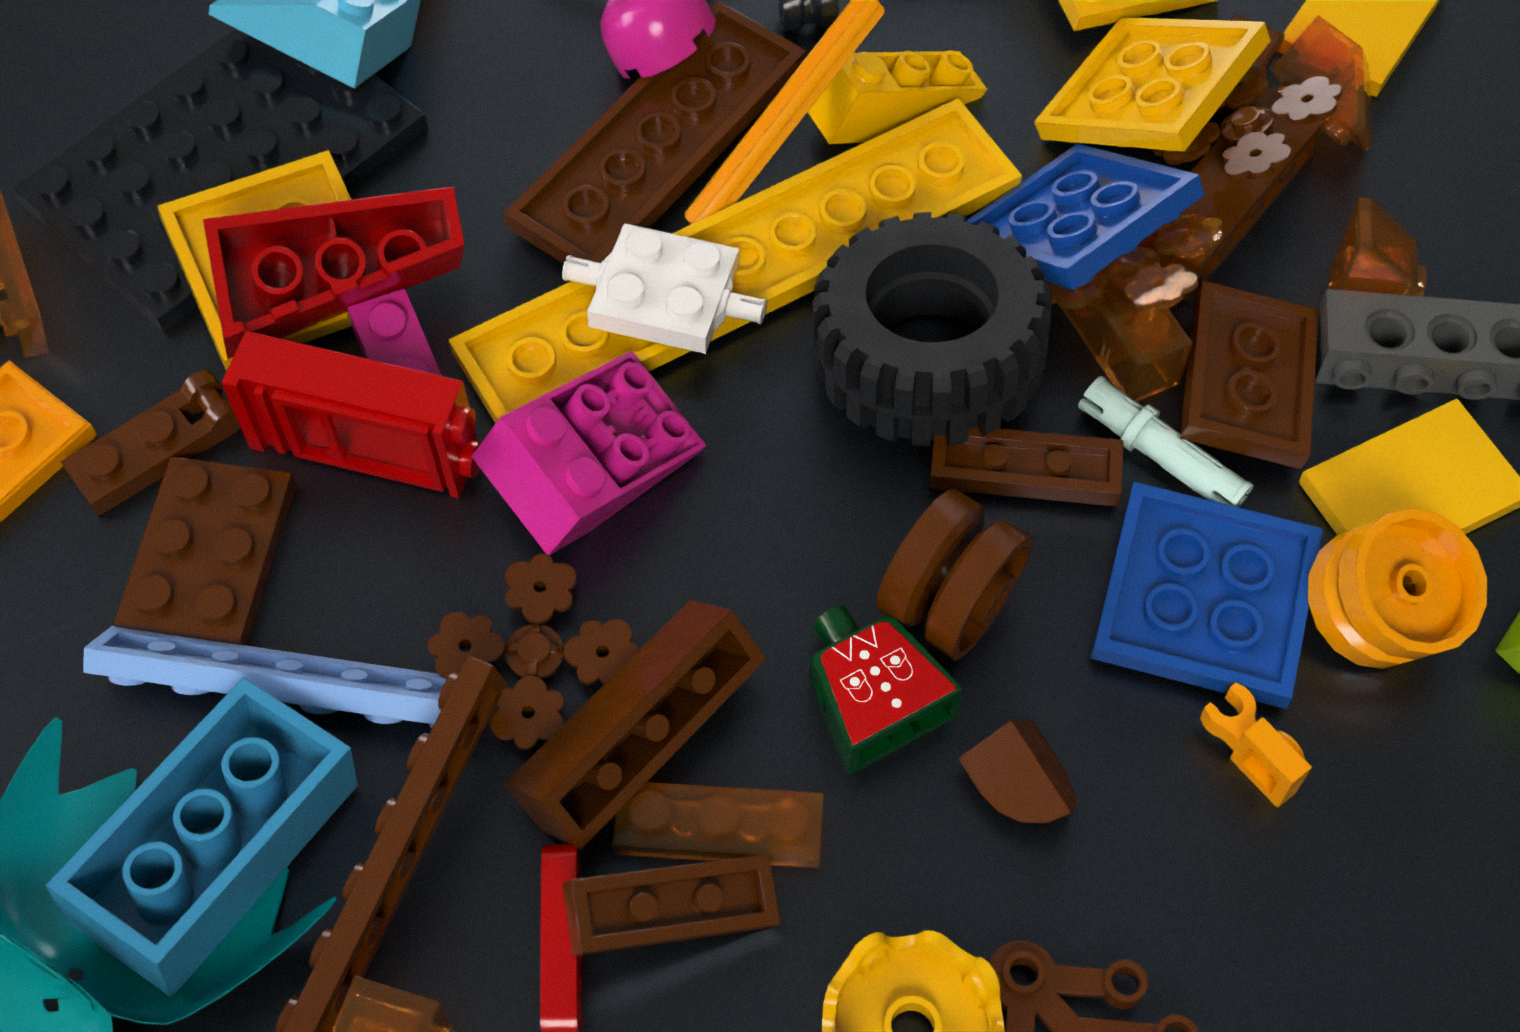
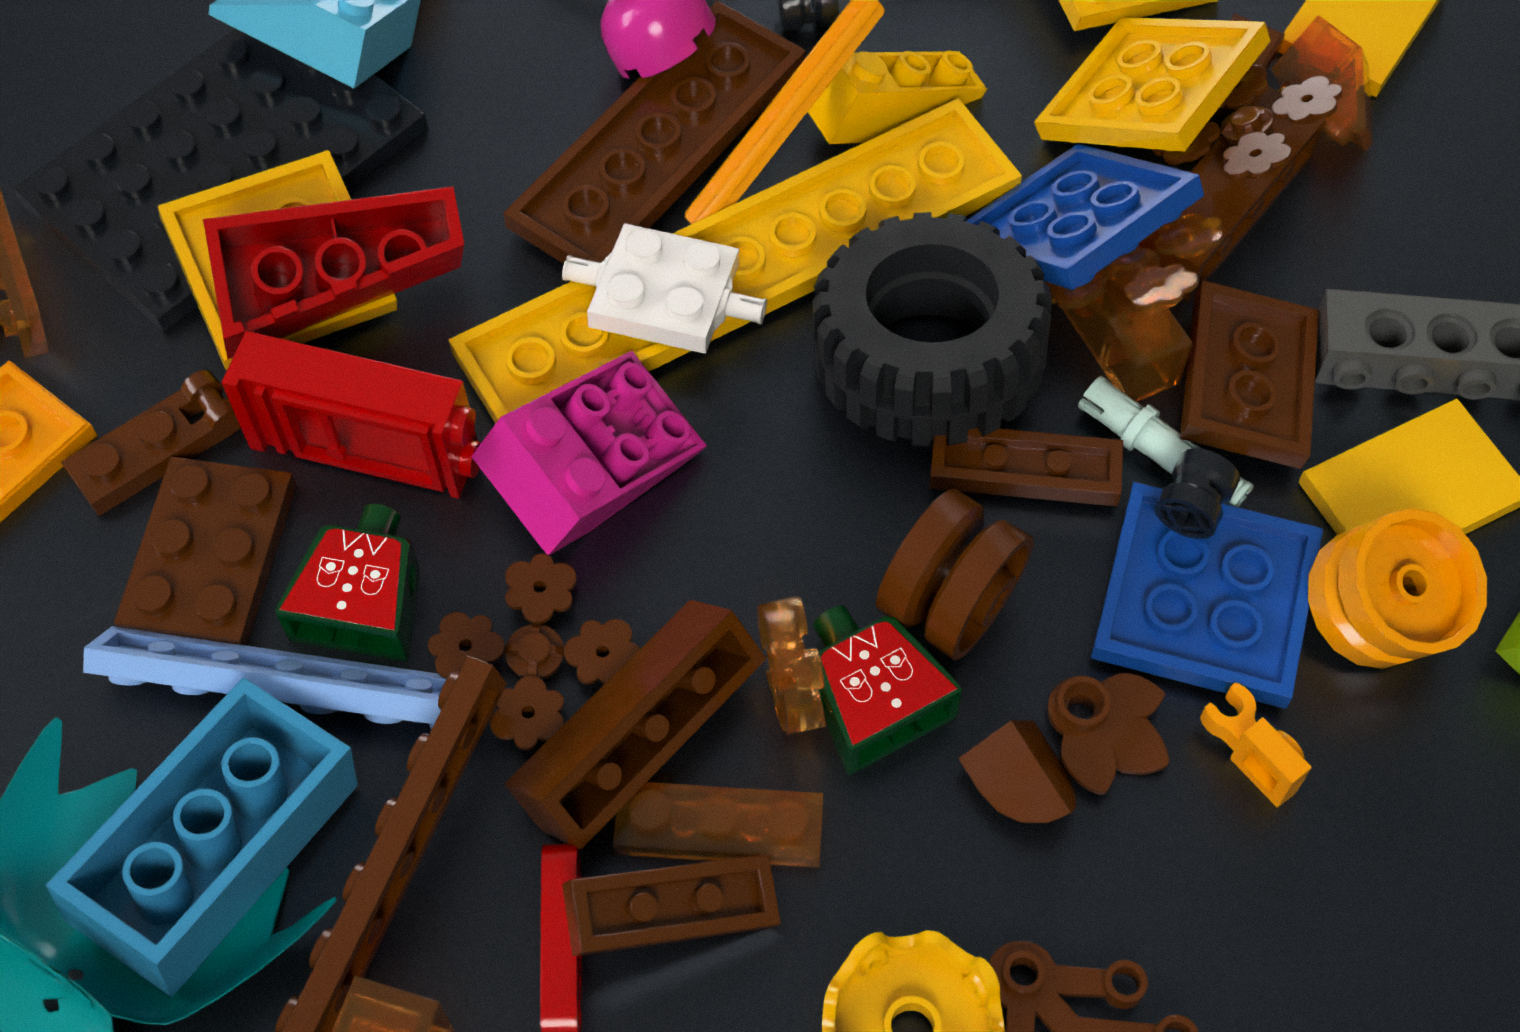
(355, 589): none -> torso
(391, 332): dark pink plate -> none
(793, 671): none -> clear orange plate
(1115, 734): none -> reddish brown plate
(1195, 498): none -> black wheel
(1376, 255): clear orange slope -> none

